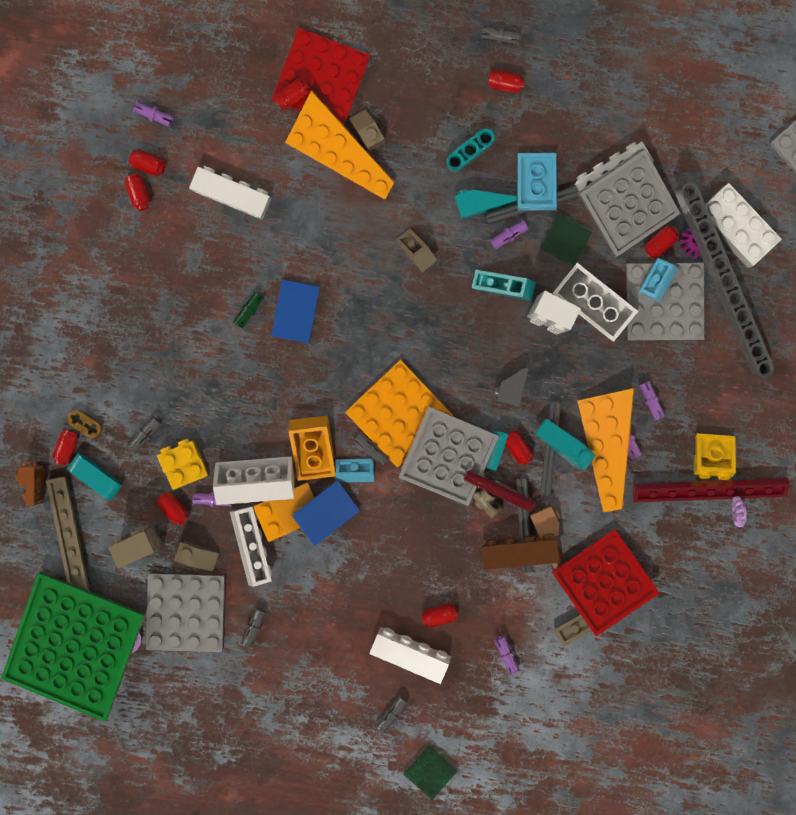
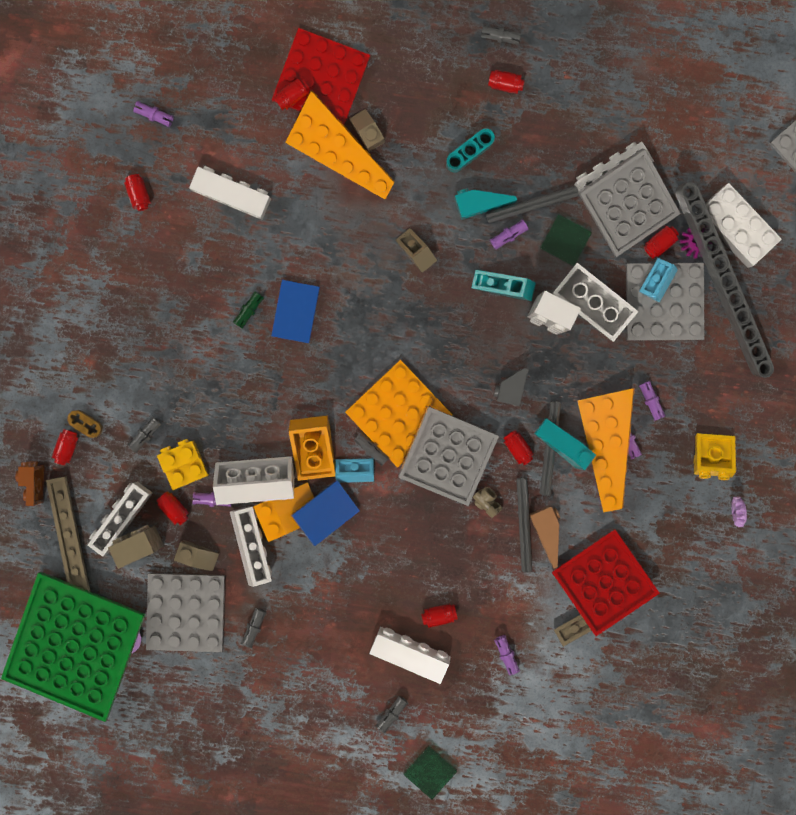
(94, 476): teal beam -> none
(120, 518): none -> white brick
(147, 162): red head -> none
(496, 454): teal tile -> none
(499, 491): dark red axle -> none
(522, 551): reddish brown brick -> none
(537, 181): medium azure plate -> none
(710, 490): dark red plate -> none

